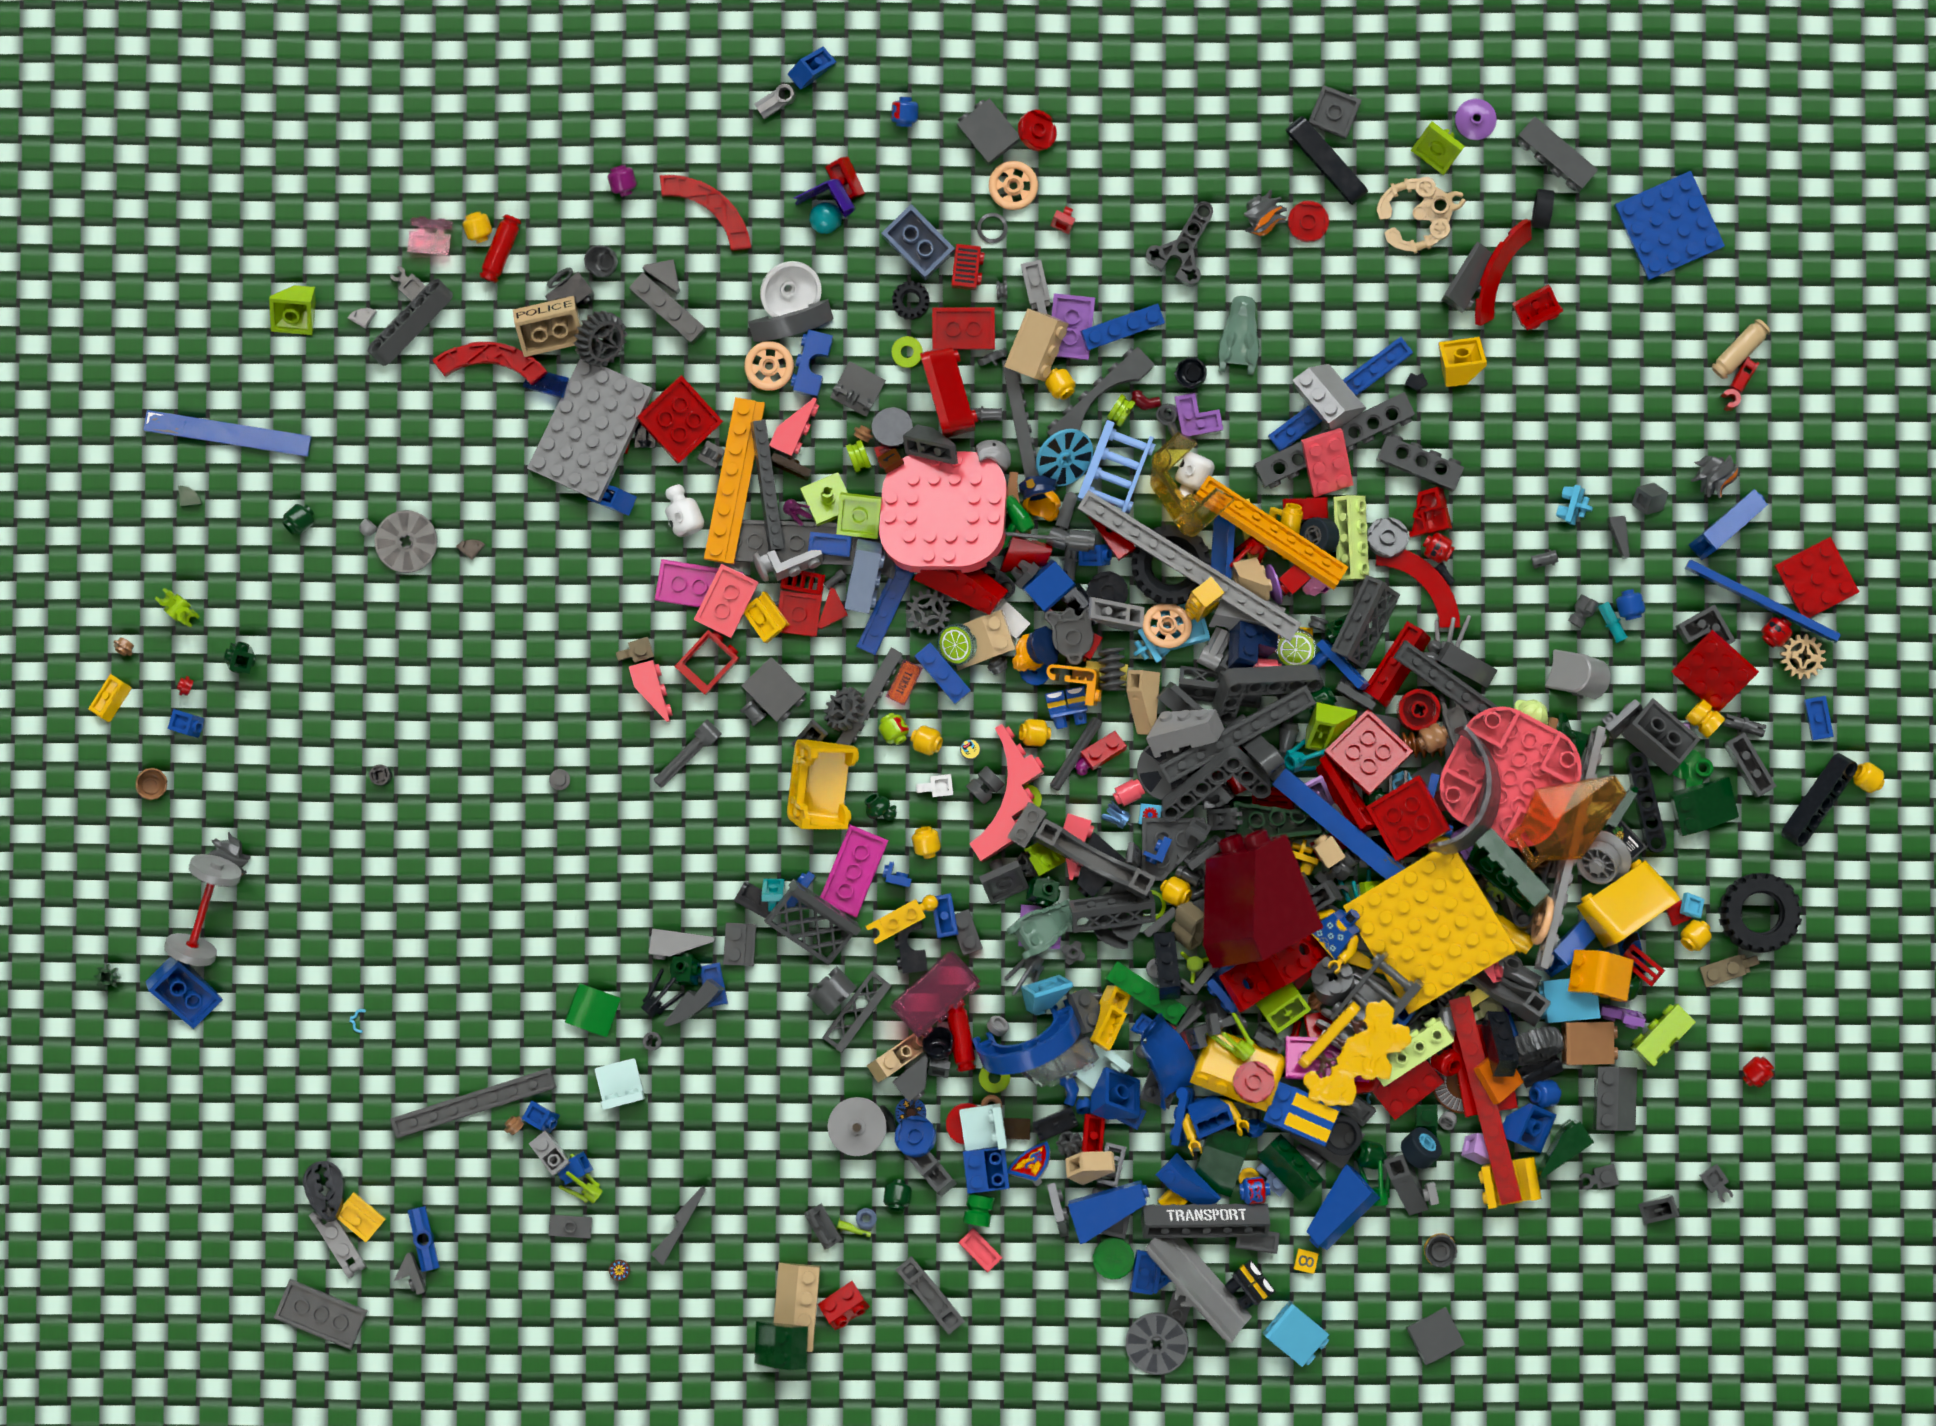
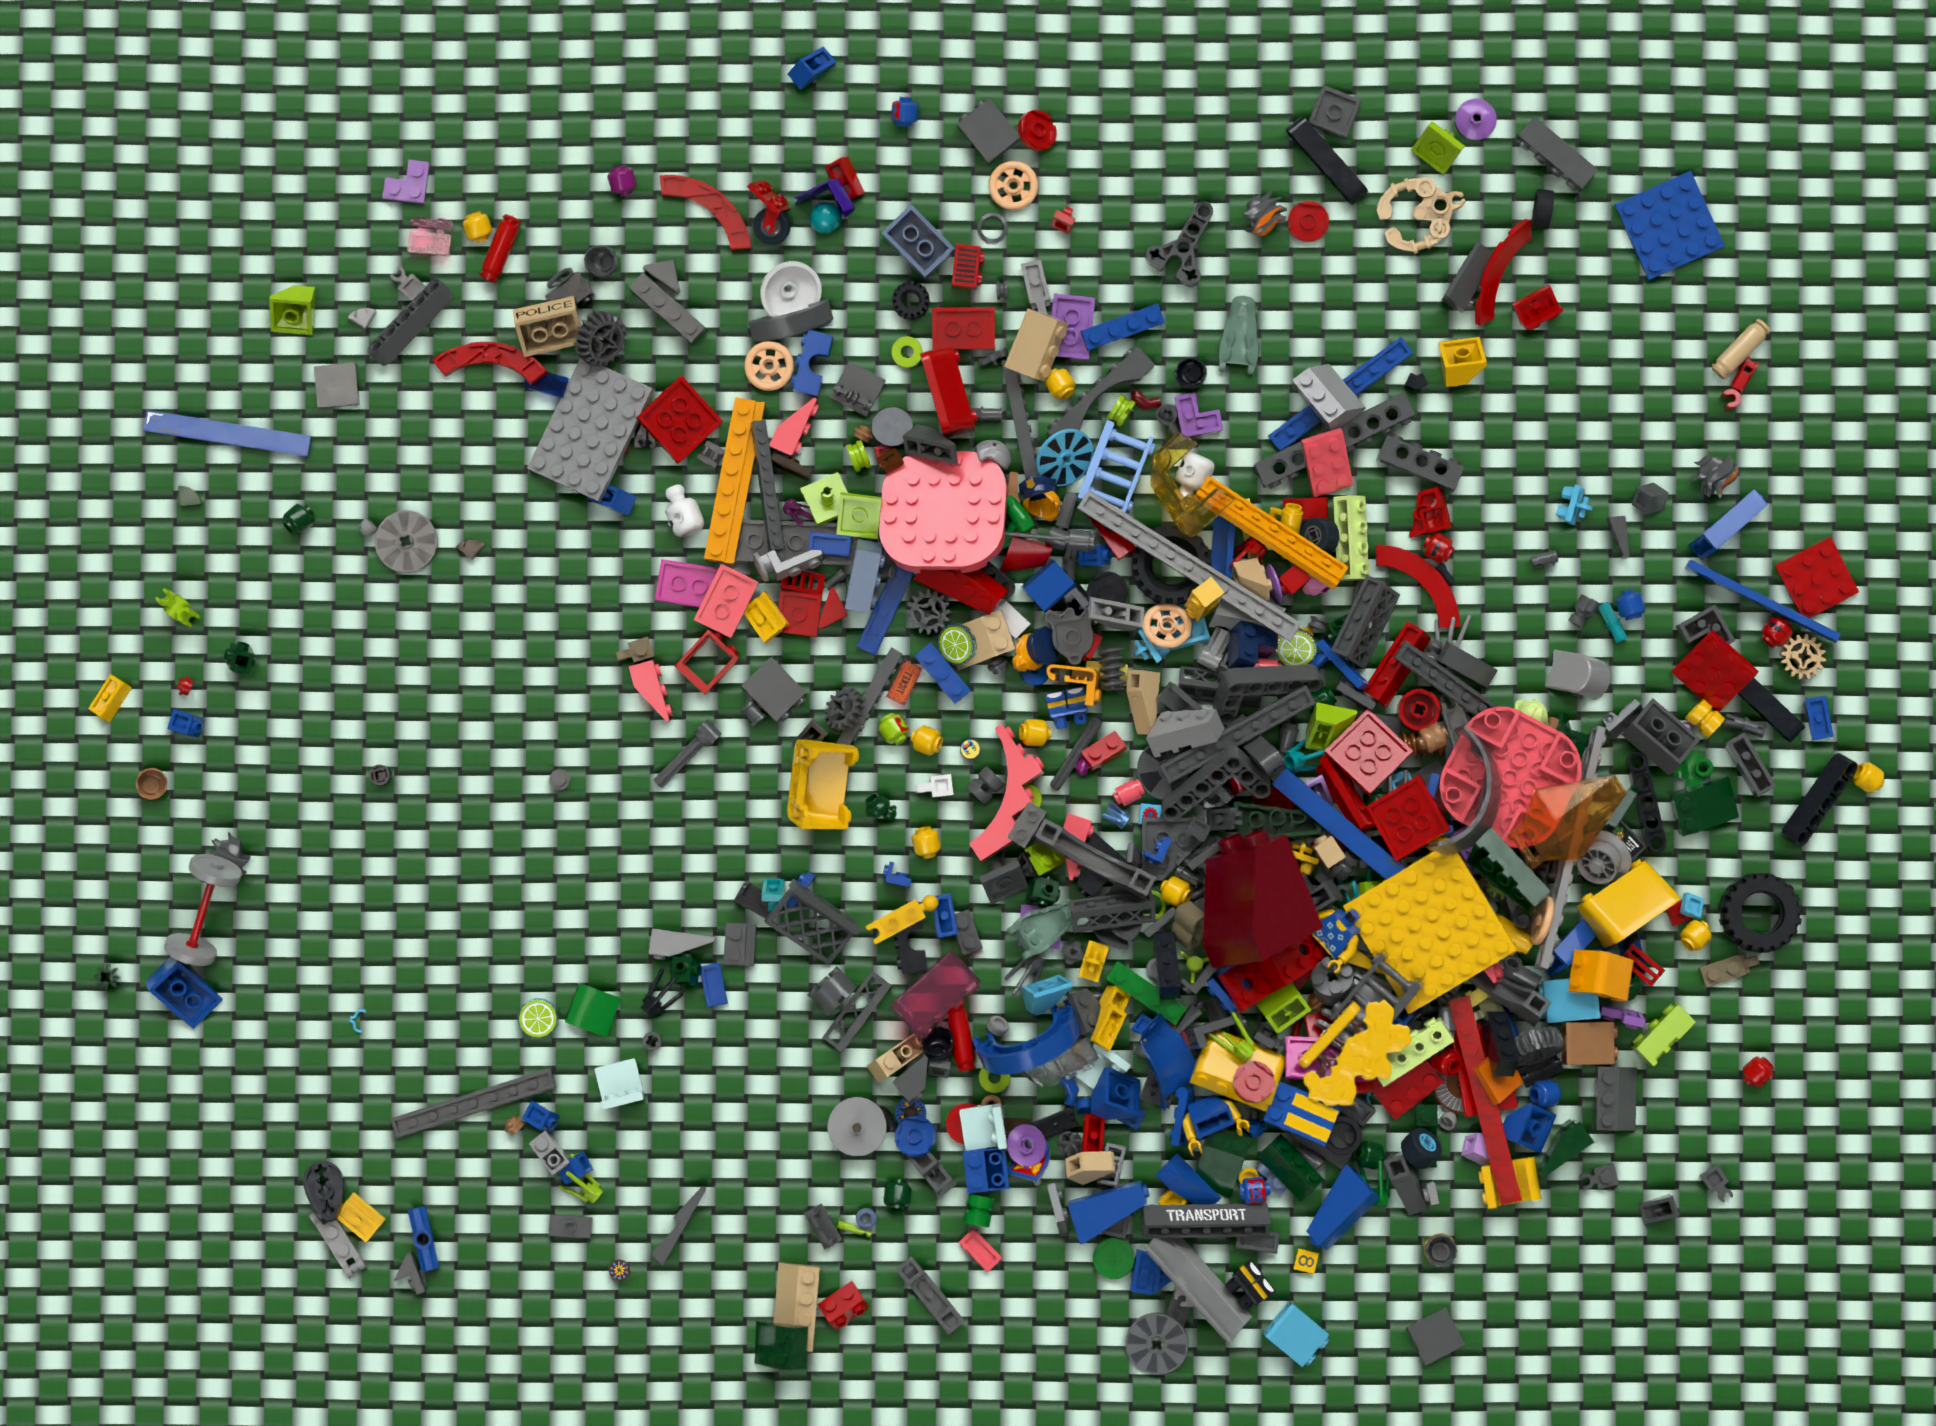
(123, 646): medium nougat plate -> none
(320, 1314): dark grey tile -> none
(336, 385): none -> tile
(413, 188): none -> medium lavender plate
(538, 1018): none -> lime tile
(694, 1002): dark grey slope -> none
(772, 223): none -> plate
(773, 102): light grey piece -> none
(853, 870): dark pink tile -> none
(1018, 1147): none -> medium lavender dish
(1024, 575): dark grey tile -> none
(1093, 961): none -> yellow hips
(1214, 1024): dark grey plate -> none
(1387, 537): tile -> none
(1771, 710): none -> black beam

